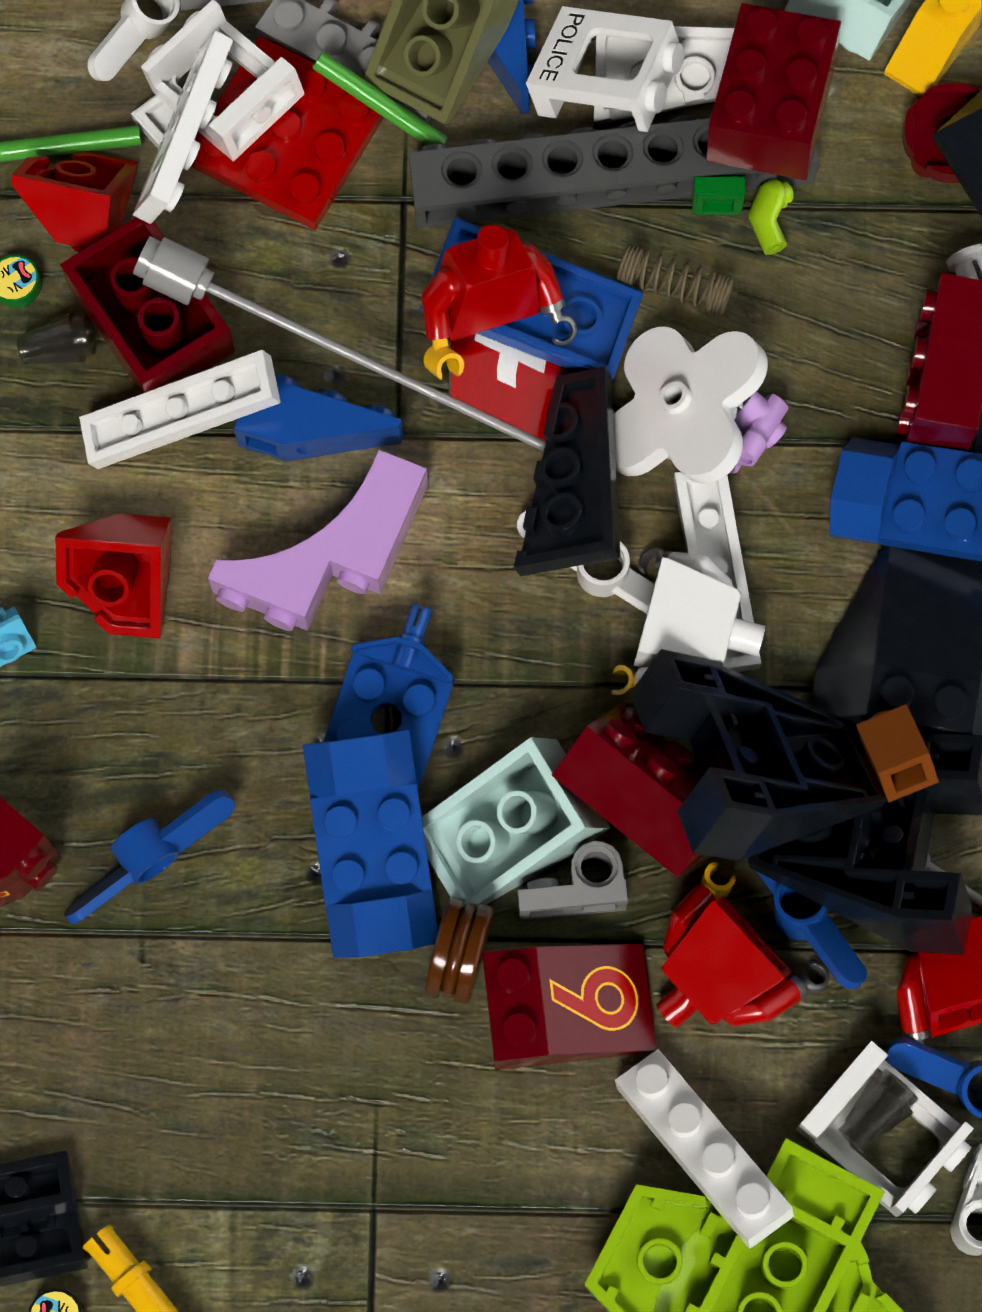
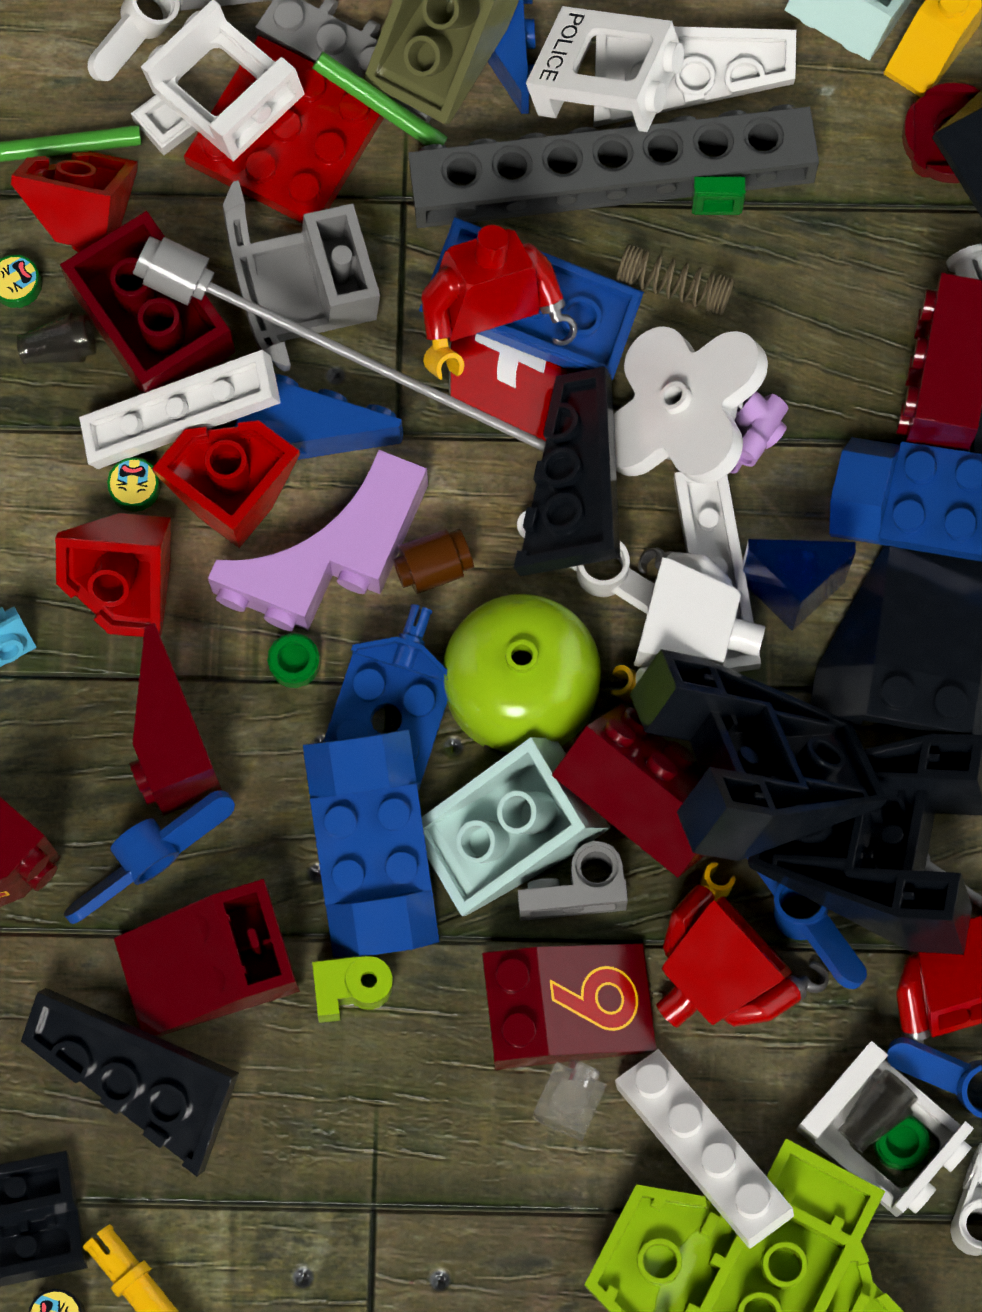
(133, 484): none -> tile
(147, 1079): none -> black wing
(169, 748): none -> dark red slope
(178, 144): white plate -> none
(206, 960): none -> dark red slope
(228, 475): none -> red slope
(294, 660): none -> green tile
(308, 276): none -> light grey piece
(348, 981): none -> lime leg
(433, 560): none -> reddish brown brick
(459, 950): reddish brown head -> none
(510, 702): none -> lime cylinder
(570, 1099): none -> clear brick
(764, 211): lime arm -> none
(773, 91): dark red brick -> none
(796, 574): none -> clear blue slope
(897, 752): dark orange brick -> none
(903, 1145): none -> green tile

